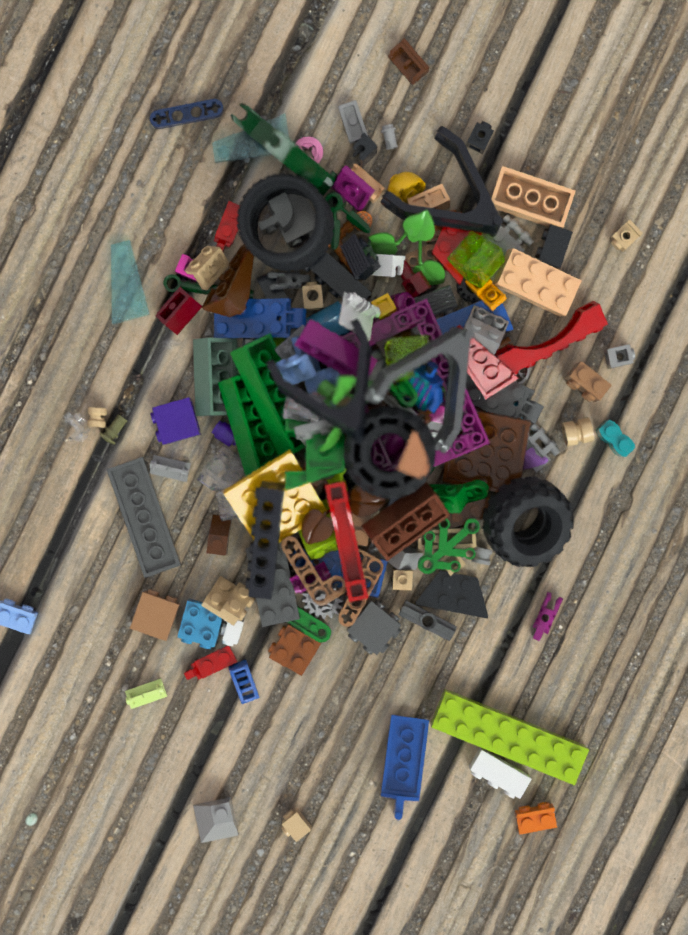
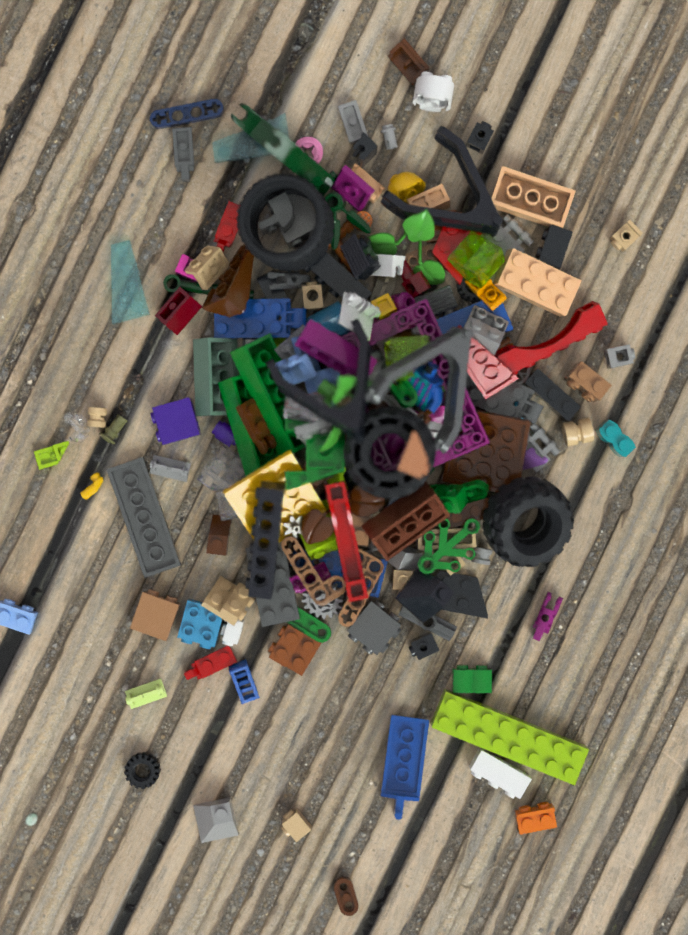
(51, 455): none -> lime slope
(93, 488): none -> yellow arm
(134, 779): none -> black tyre
(183, 151): none -> dark grey hinge
(256, 425): none -> reddish brown hinge
(294, 526): none -> plant
(346, 895): none -> reddish brown plate
(423, 646): none -> black brick
(424, 595): none -> black slope
(433, 92): none -> white brick
(471, 679): none -> green brick
(554, 396): none -> black arch

